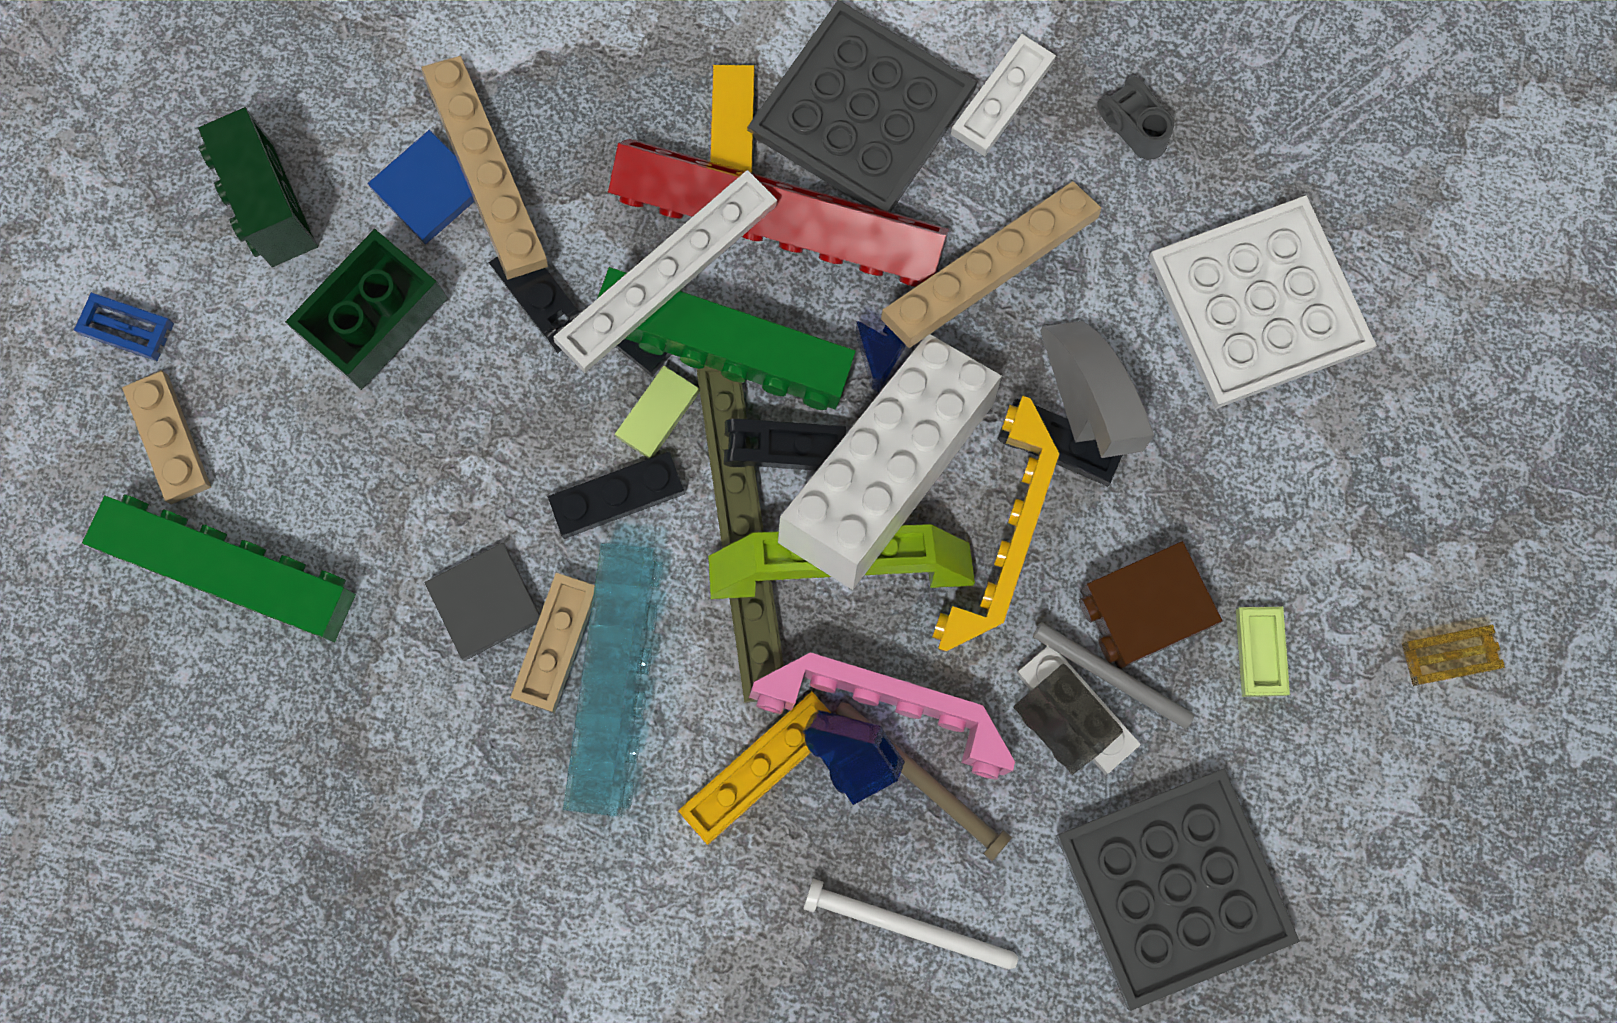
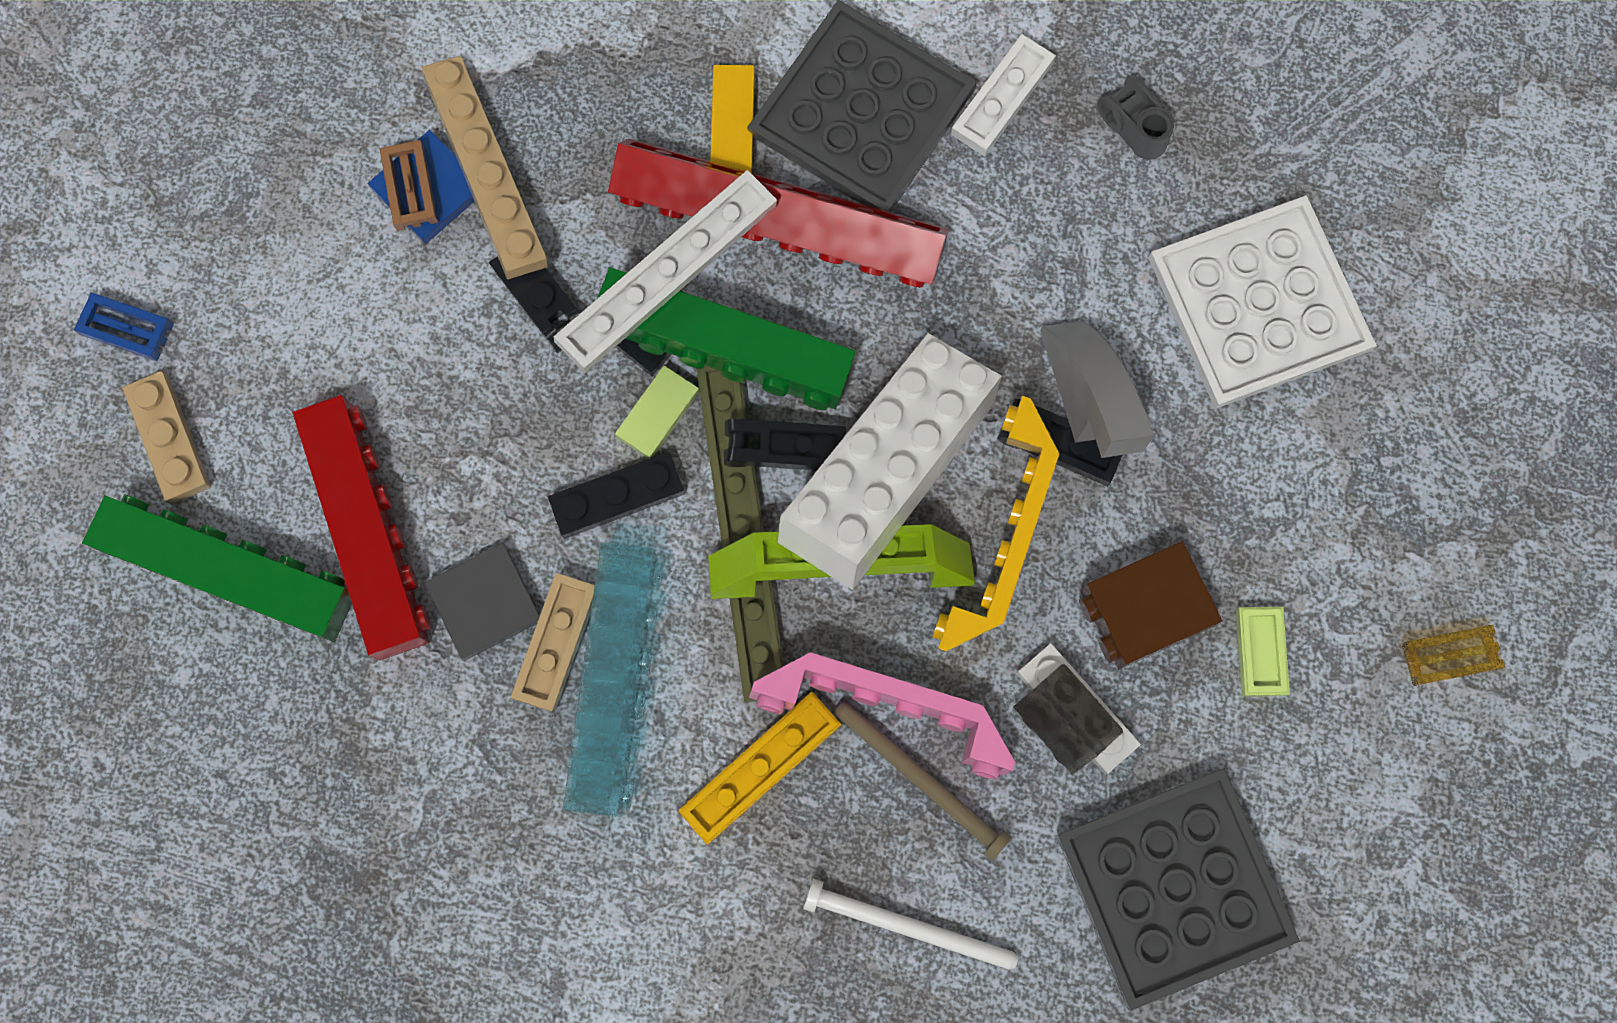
(255, 188): dark green brick -> none
(361, 527): none -> red brick
(367, 309): dark green brick -> none
(415, 217): none -> medium nougat tile
(855, 753): clear blue slope -> none
(878, 352): clear blue slope -> none
(990, 264): tan plate -> none
(1113, 675): light grey bar -> none

